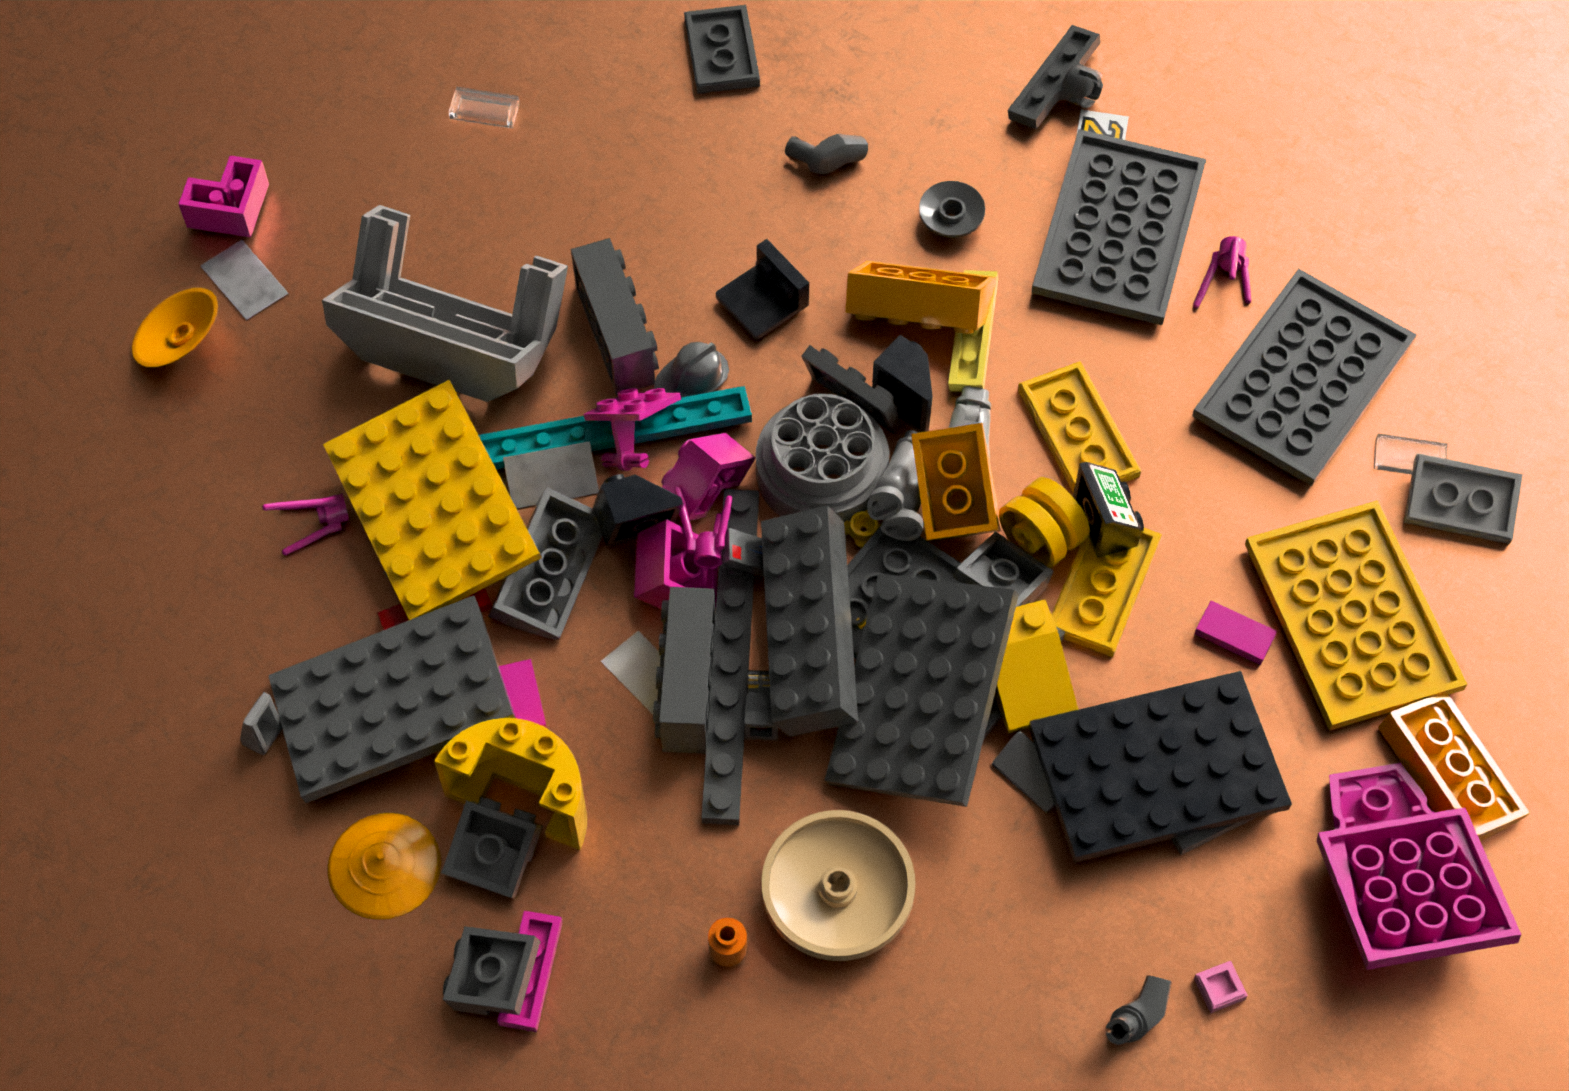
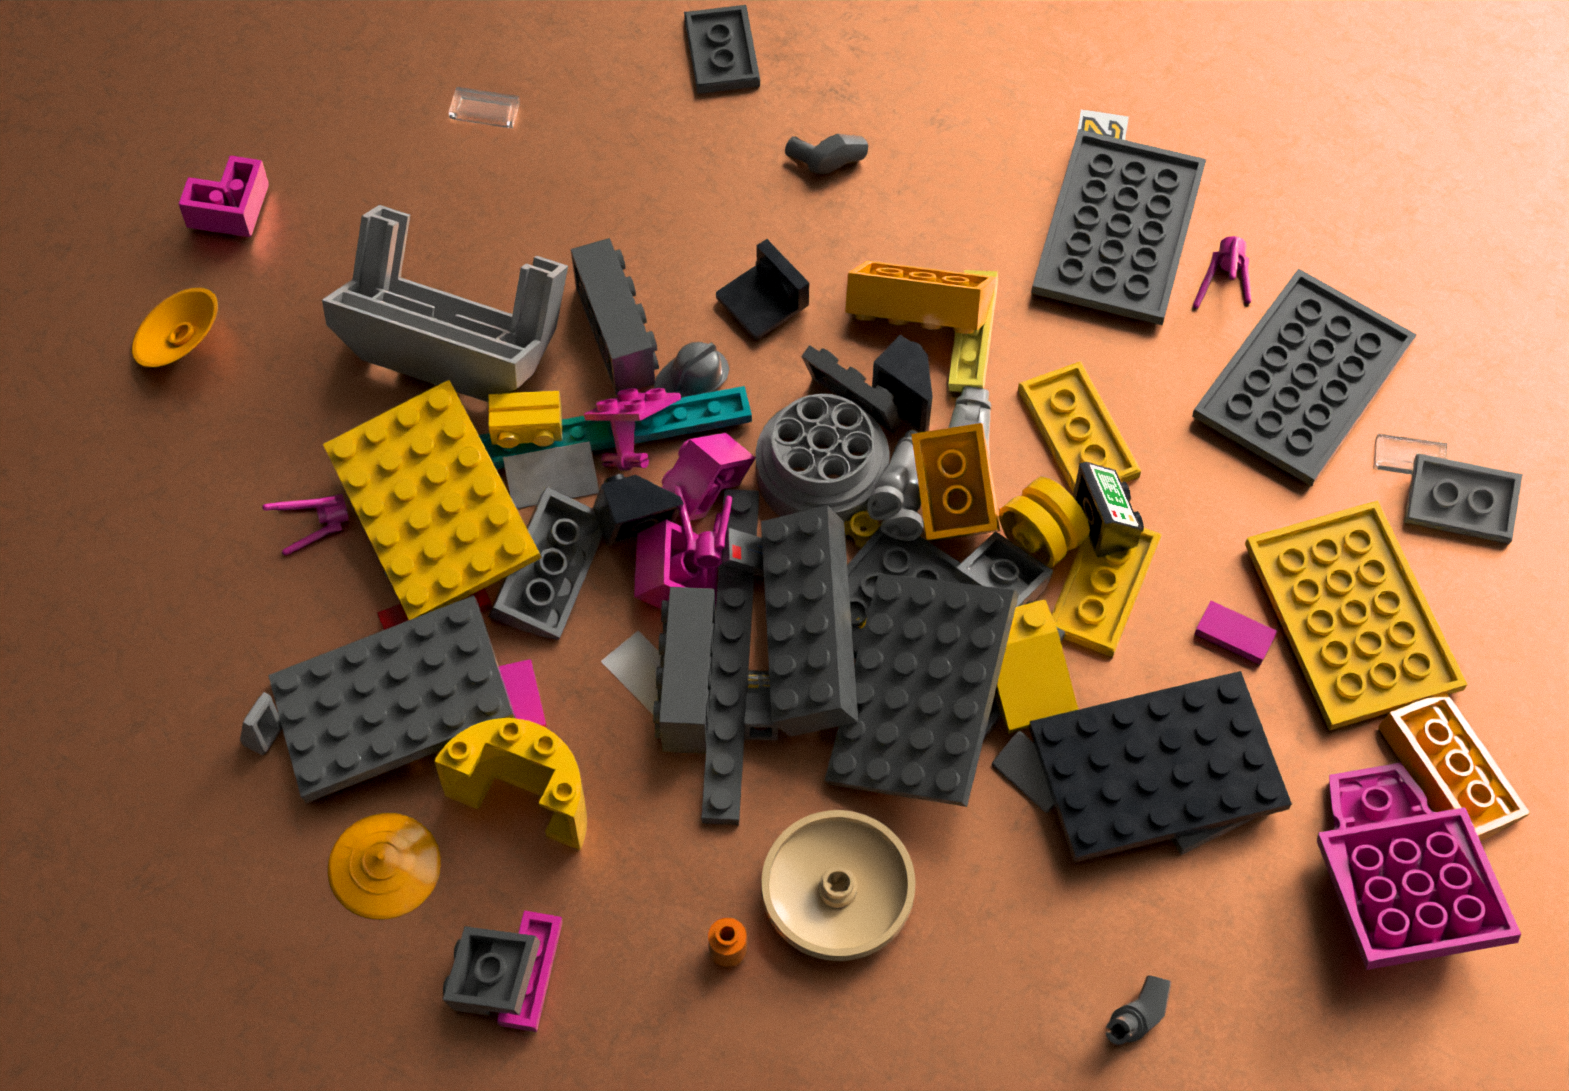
(244, 279): flat silver sticker -> none
(492, 846): dark grey plate -> none
(525, 418): none -> yellow brick
(955, 199): dark grey dish -> none
(1060, 78): dark grey plate -> none
(1220, 986): bright pink tile -> none

